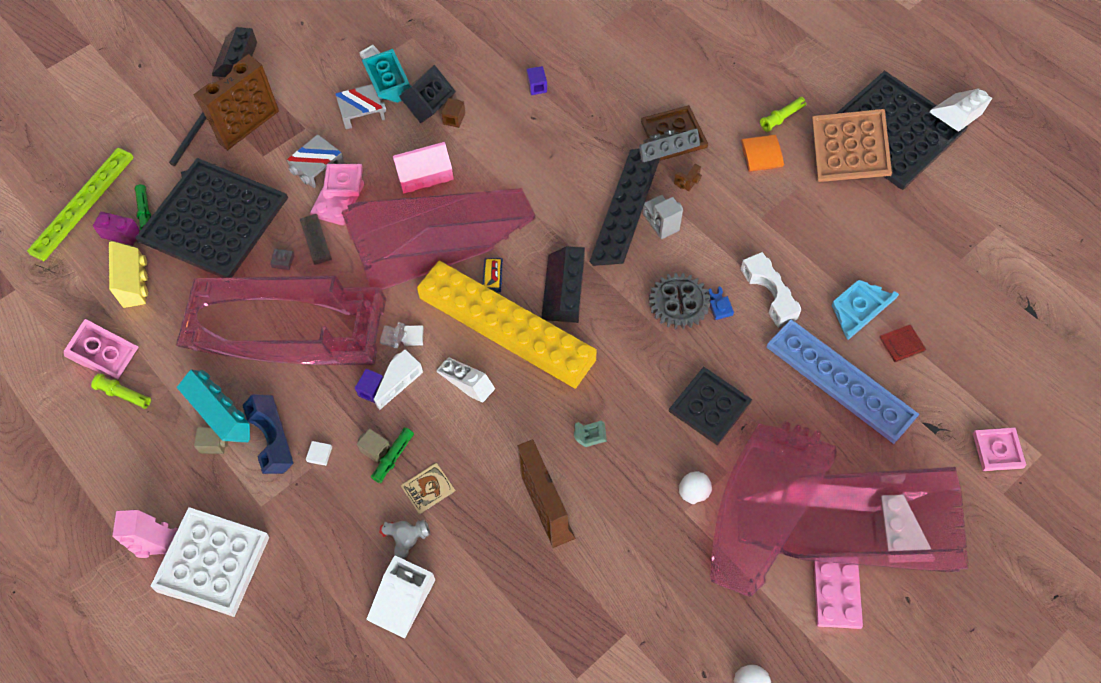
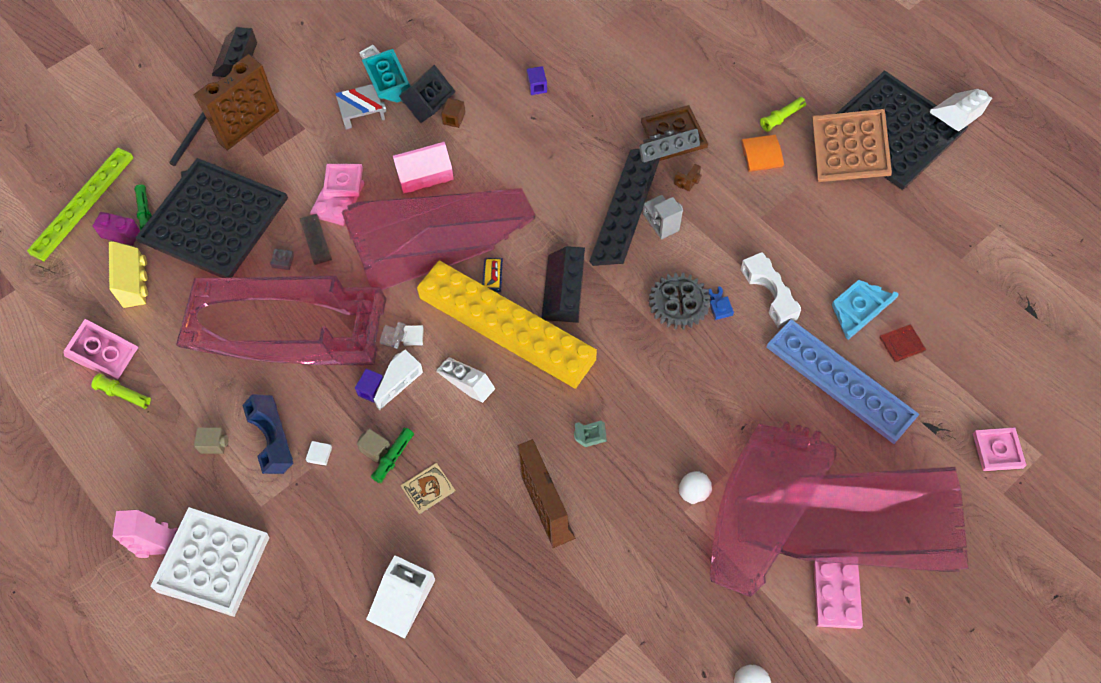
(214, 407): teal slope -> none
(313, 159): light grey panel -> none
(405, 535): light grey animal -> none
(710, 405): black plate -> none
(901, 525): white wing -> none

